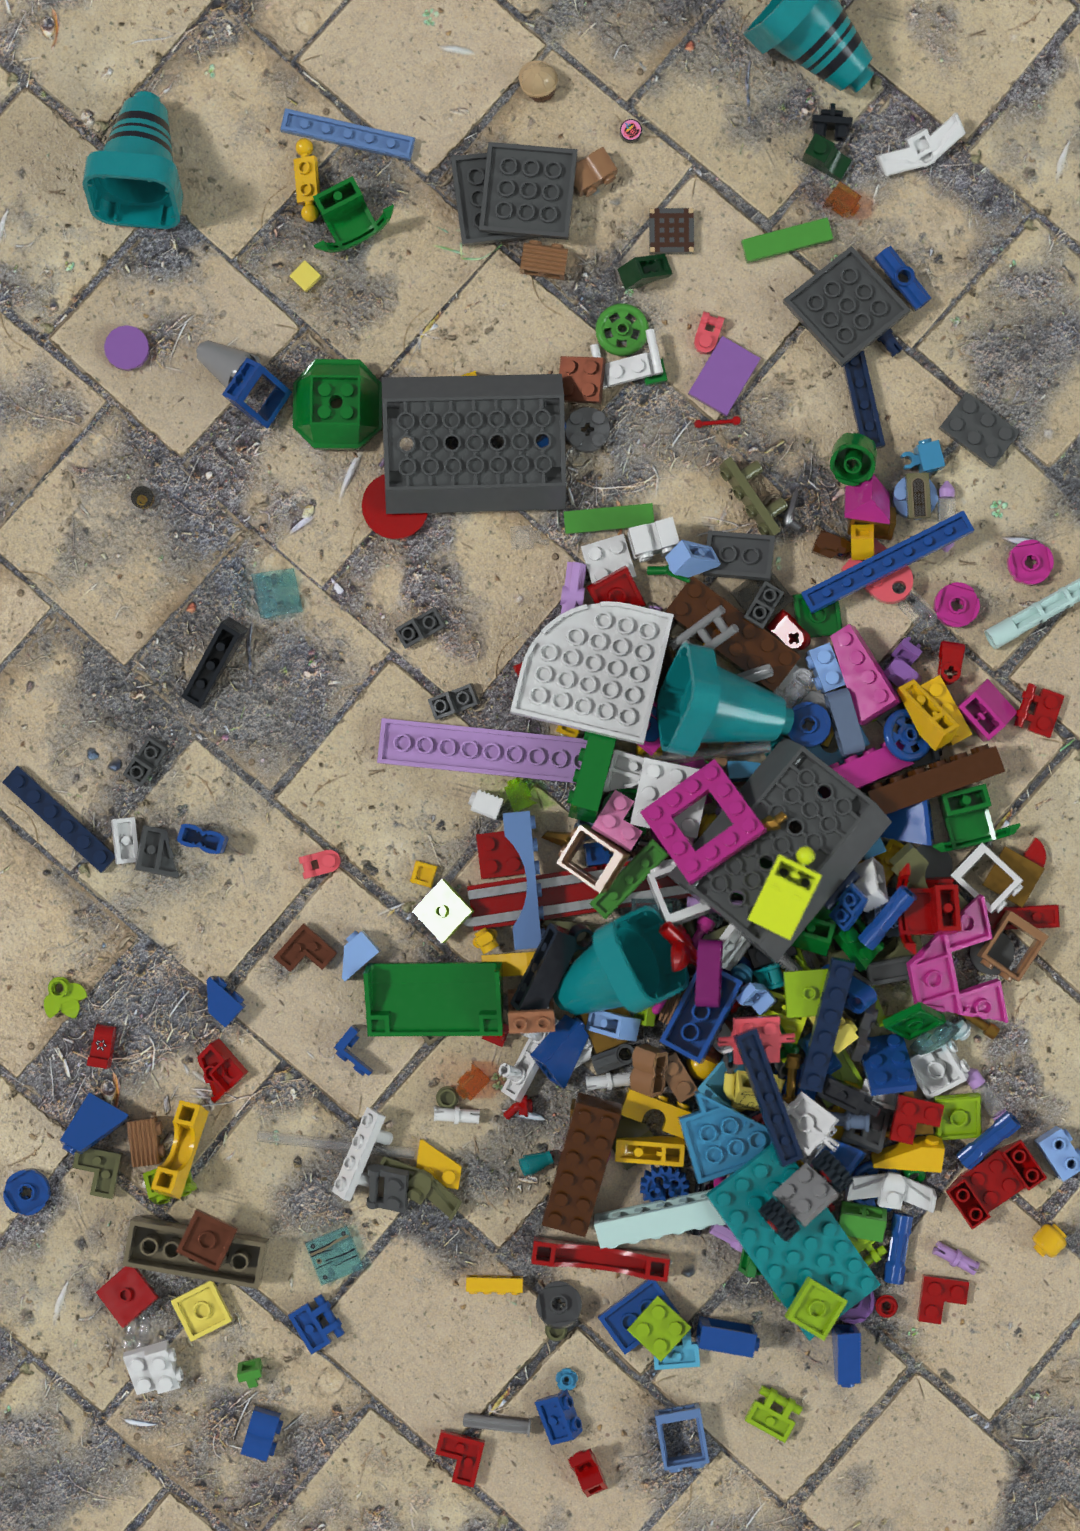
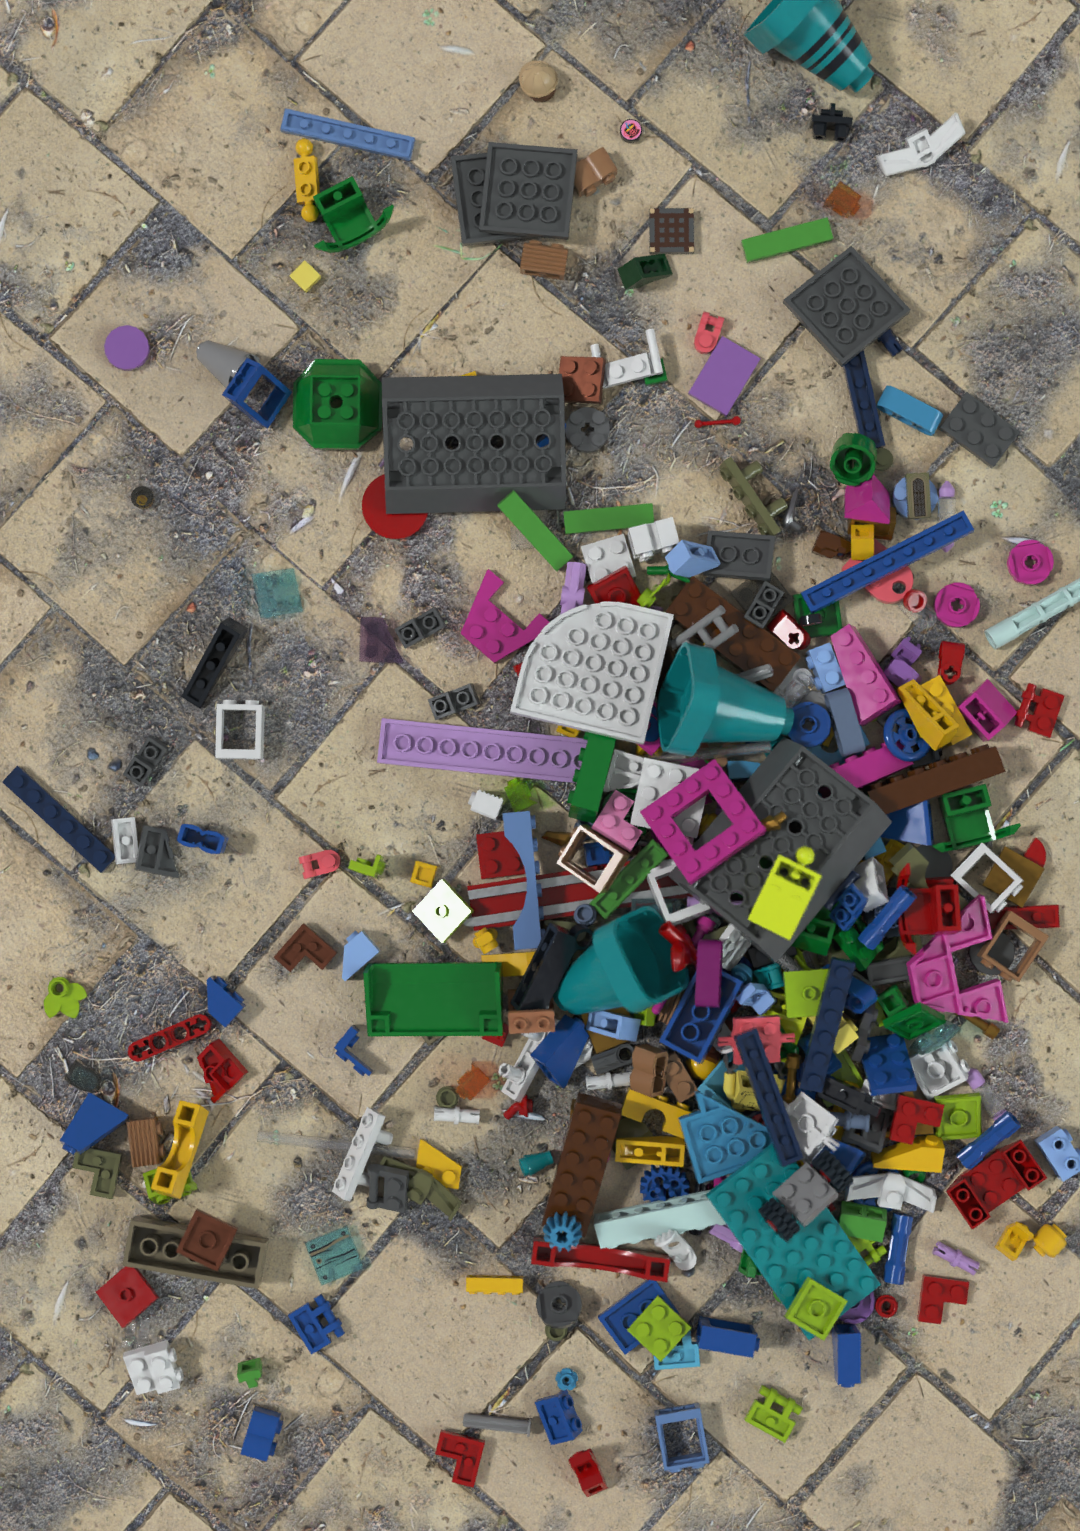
(14, 1187): blue plate -> none
(84, 1077): none -> rock
(102, 1046): red leg -> none
(135, 173): teal cone -> none
(168, 1034): none -> red beam
(201, 1310): light yellow plate -> none
(230, 705): none -> white window
(364, 867): none -> lime bracket
(376, 642): none -> clear purple wing
(491, 629): none -> dark pink wing
(535, 530): none -> bright green tile
(567, 1238): none -> dark azure gear
(585, 914): none -> sand blue plate
(604, 323): bright green plate -> none
(647, 597): none -> lime plate
(681, 1254): none -> white piece
(811, 619): none -> black tile
(826, 157): dark green arch -> none
(884, 459): none -> olive plate
(892, 1000): none -> green brick
(894, 266): blue piece -> none
(909, 410): none -> dark azure beam
(914, 600): none -> tile
(926, 456): dark azure brick -> none
(964, 1031): white plate -> none
(1013, 1240): none -> yellow bracket

